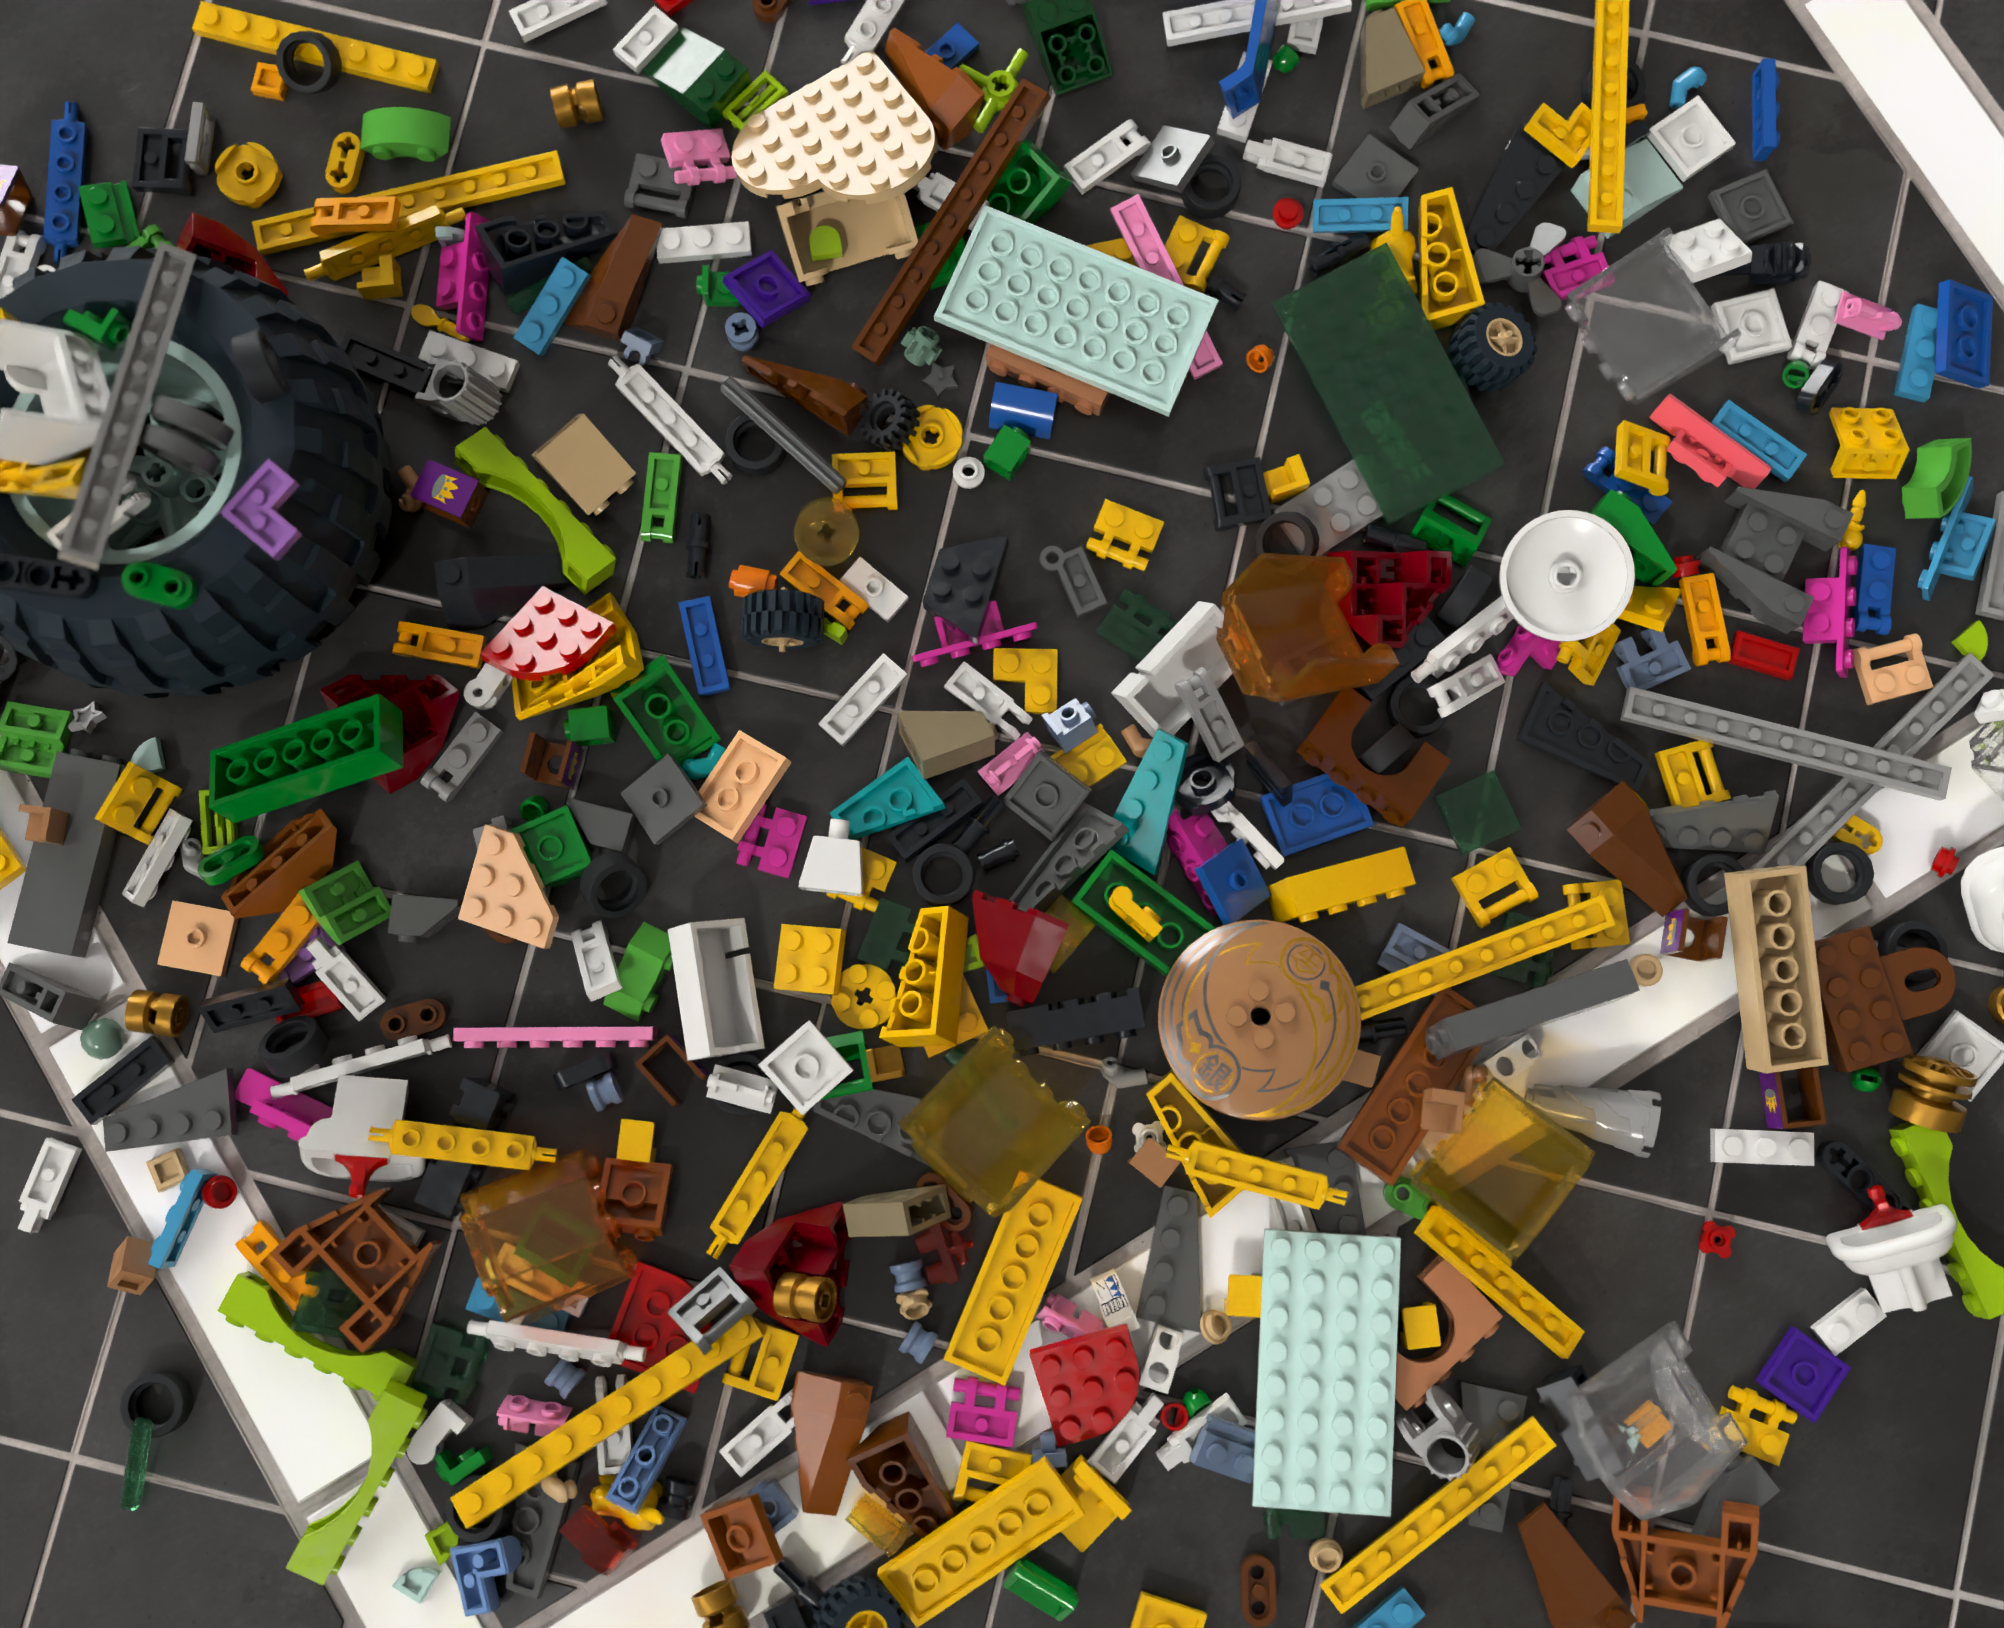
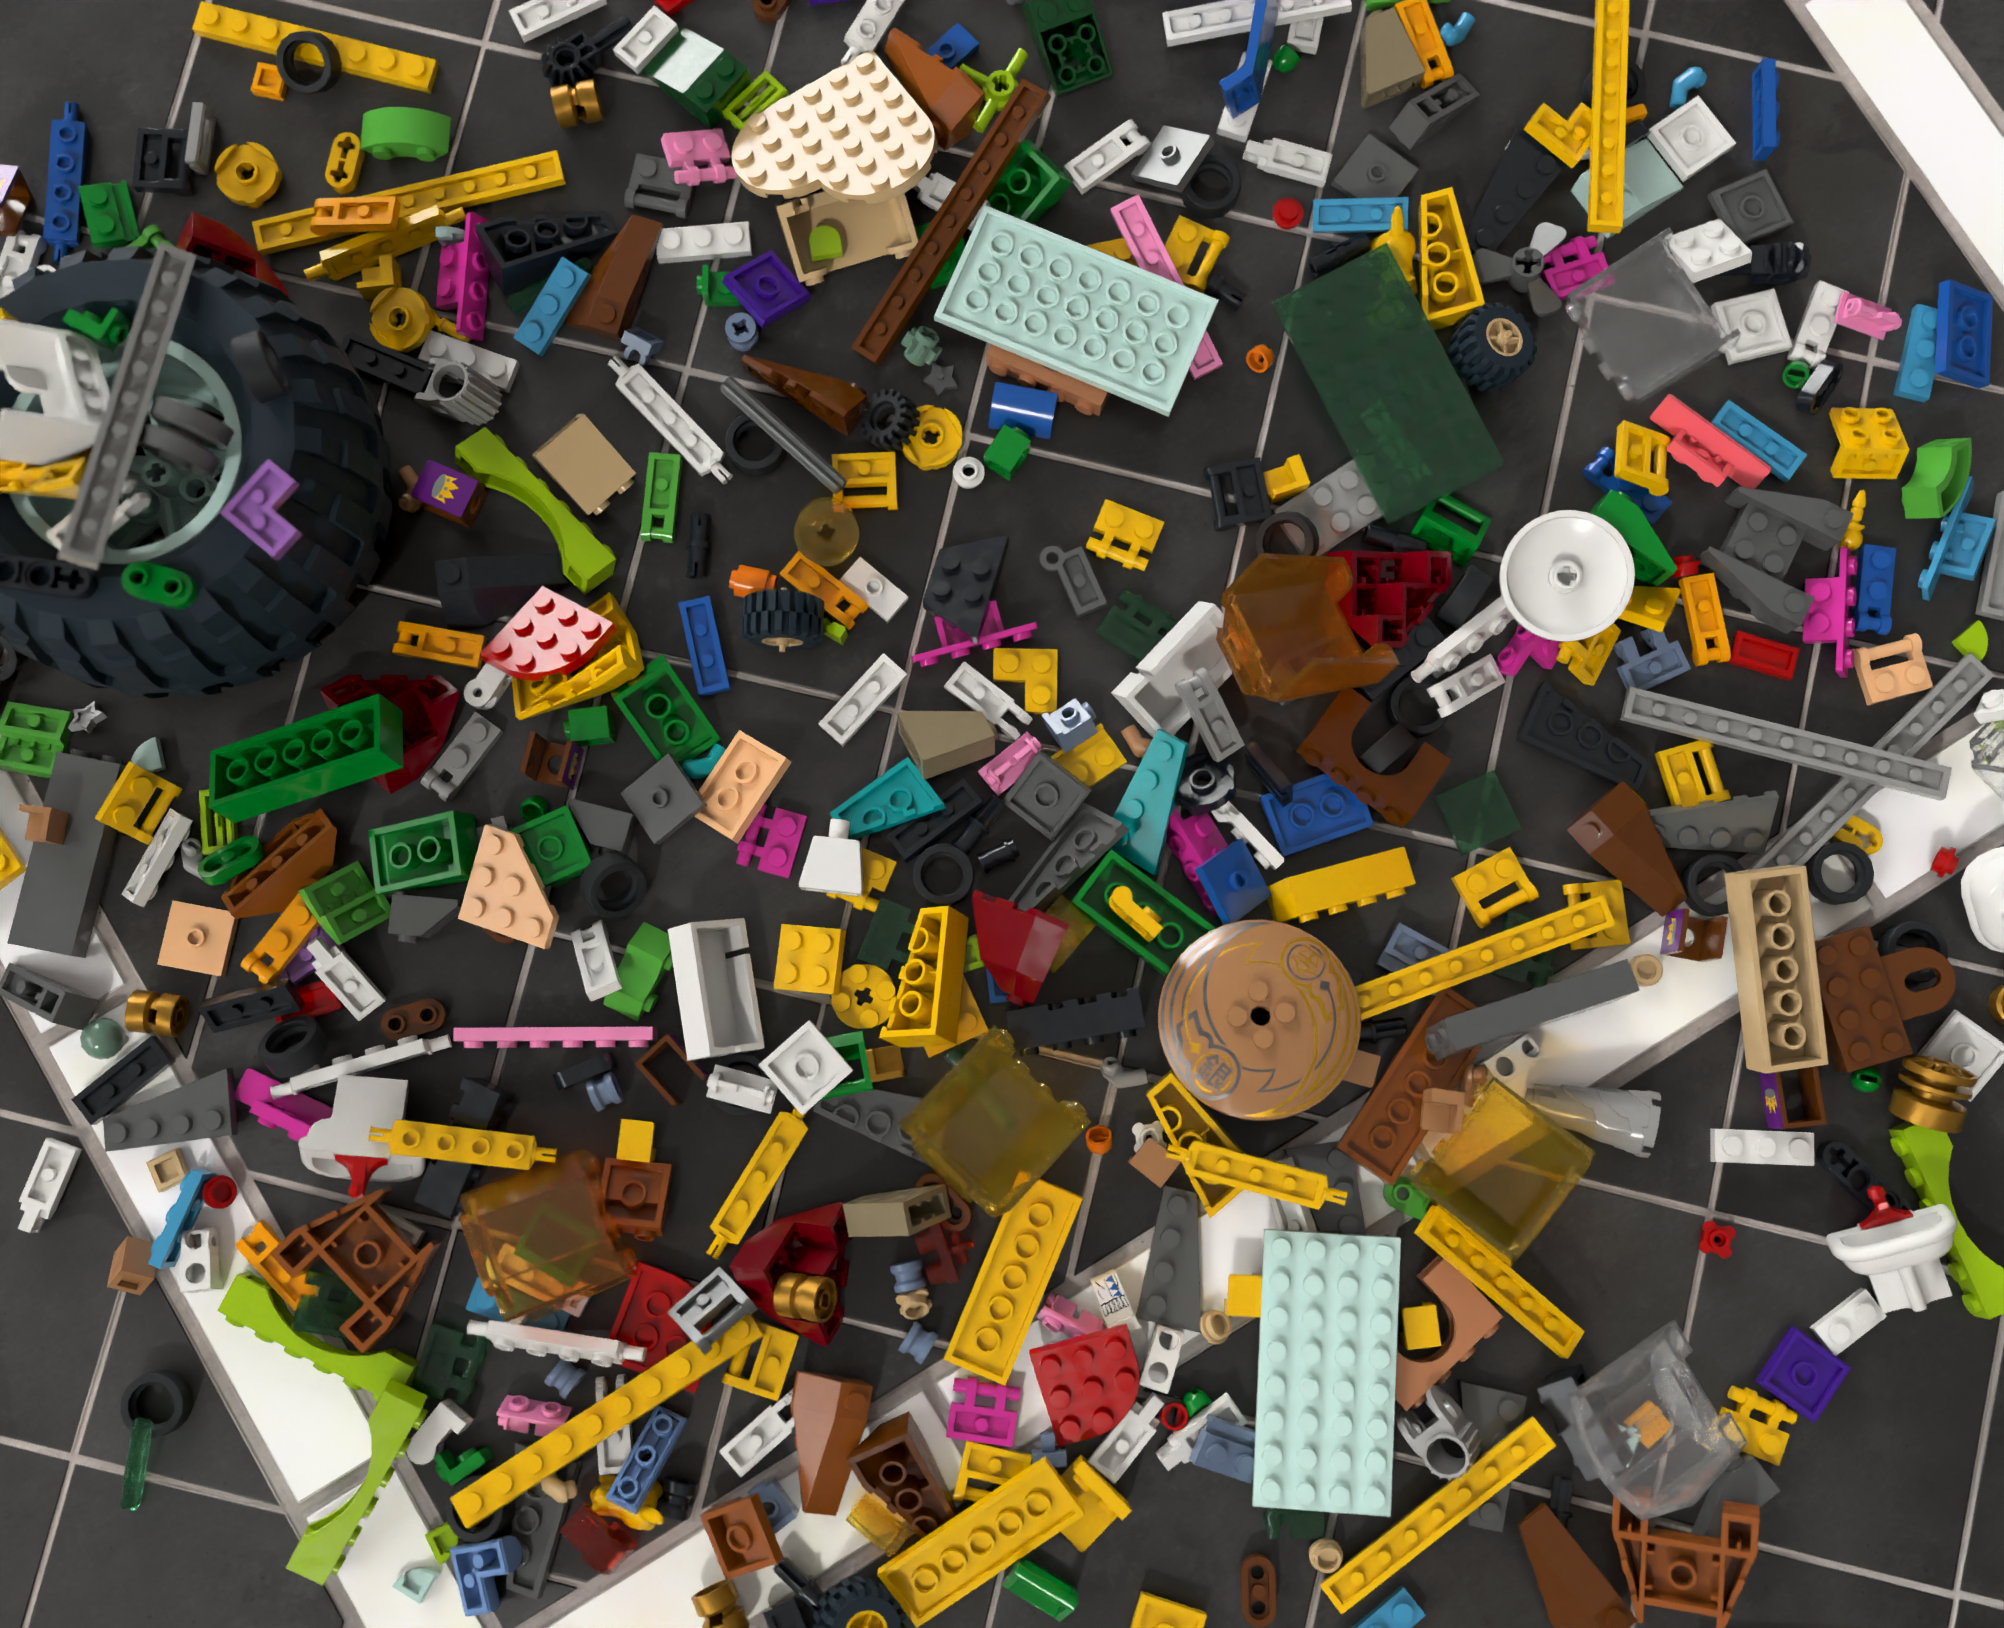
(200, 1261): none -> white leg
(417, 324): none -> yellow plate
(423, 852): none -> green slope
(583, 53): none -> black gear

